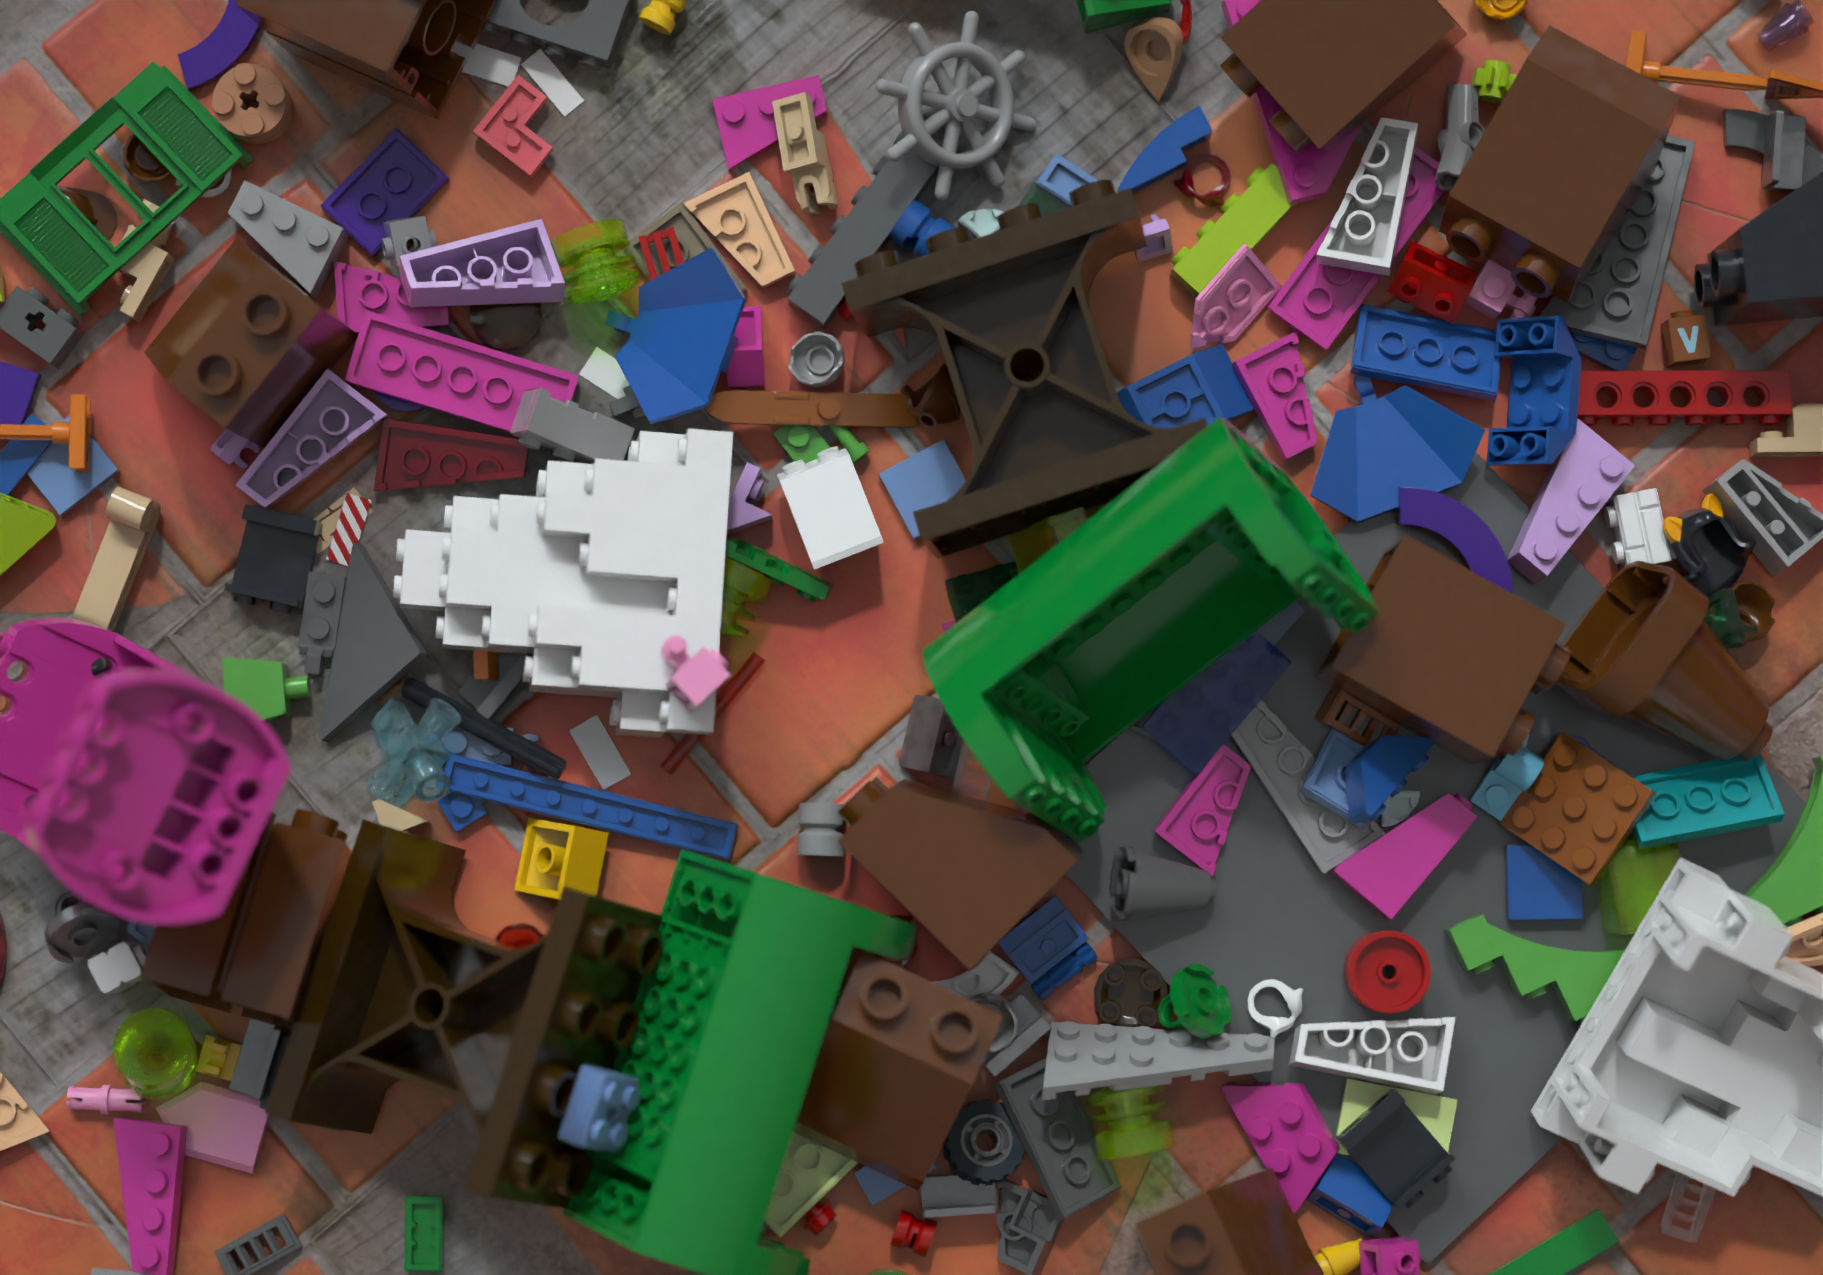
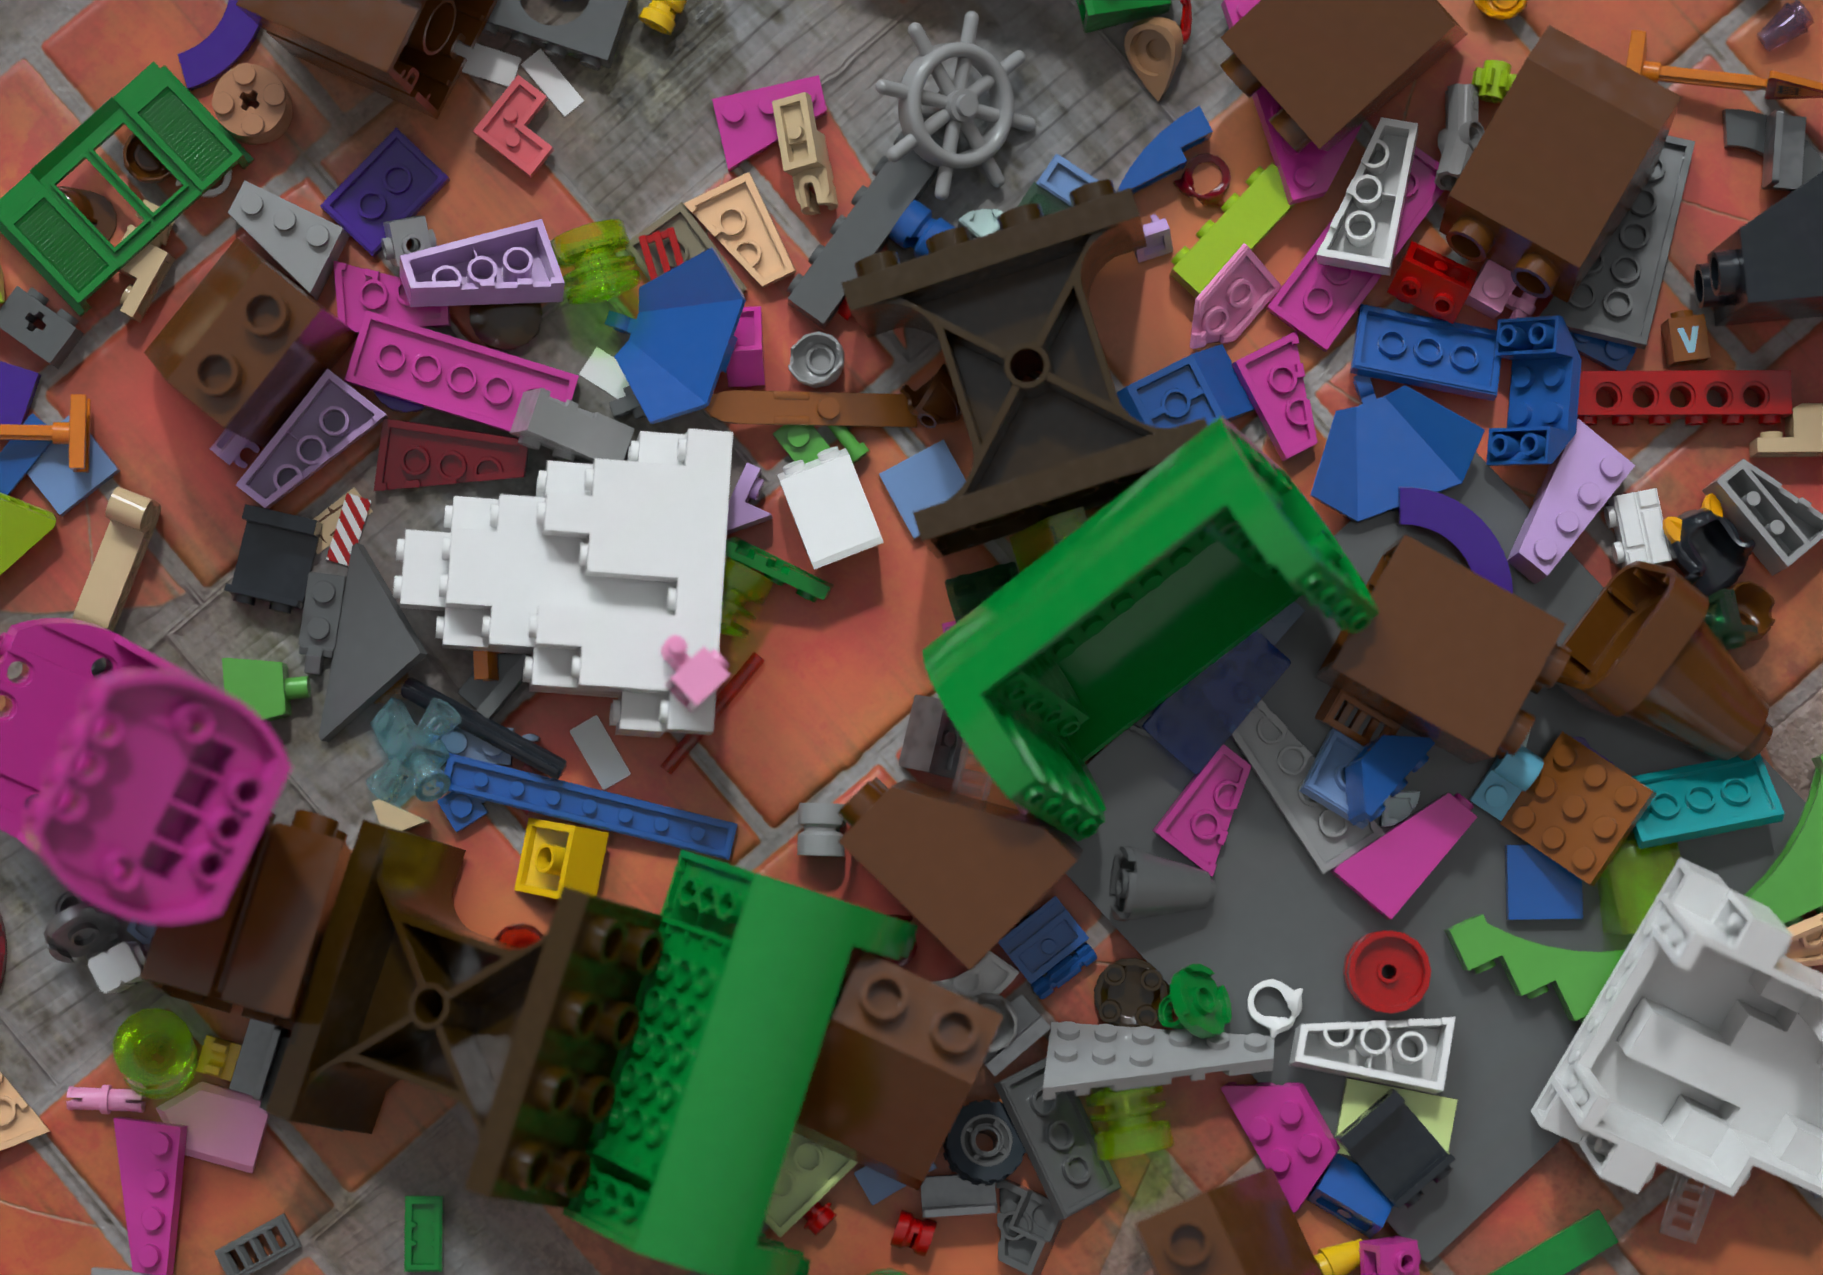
(599, 1109): medium blue brick -> none

